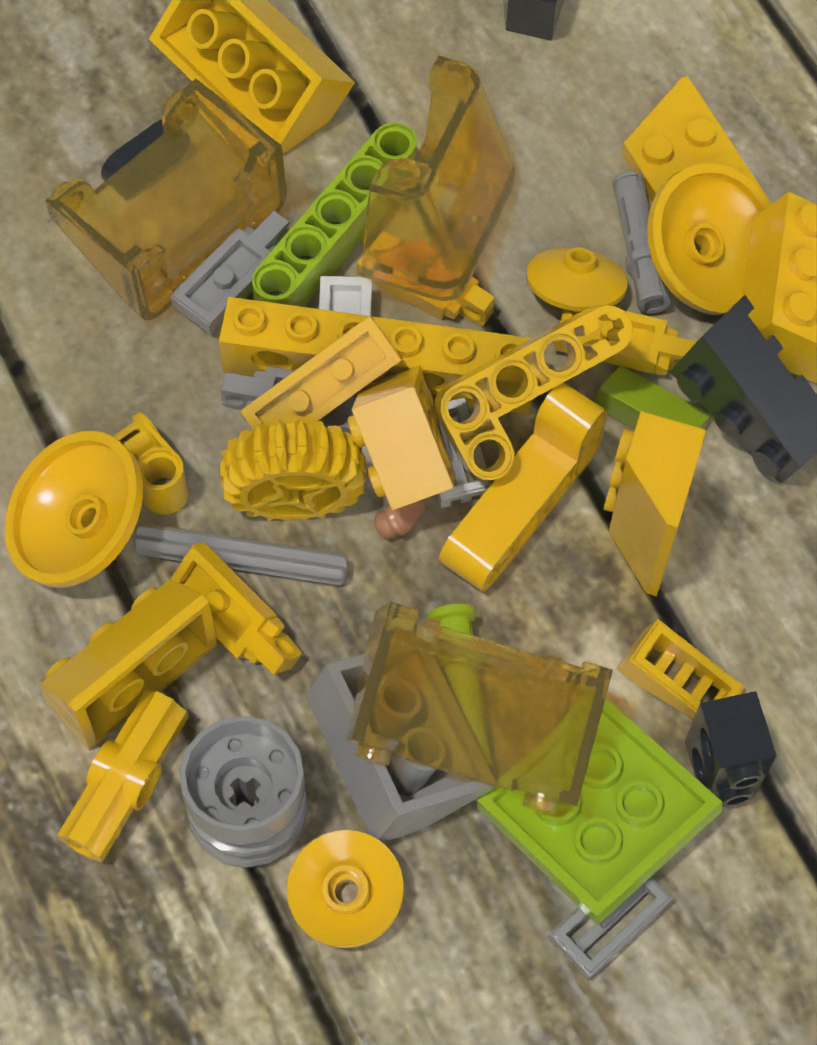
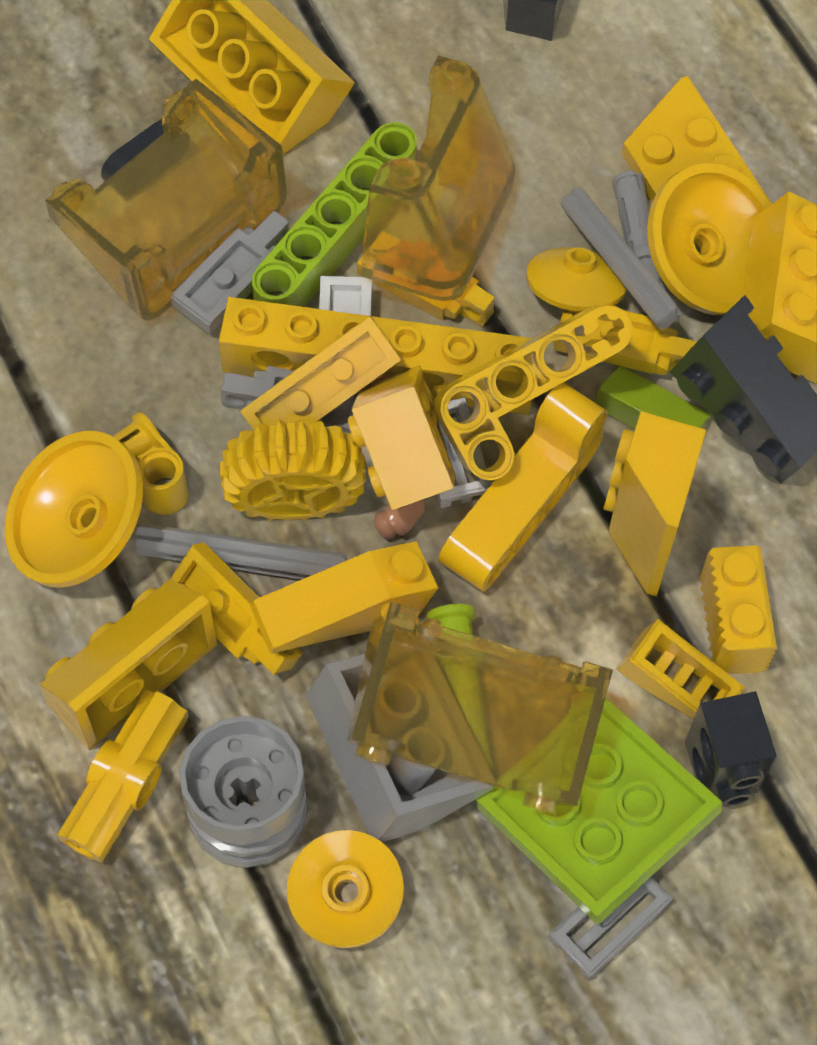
(344, 597): none -> yellow slope
(621, 259): none -> light grey axle
(738, 609): none -> yellow brick

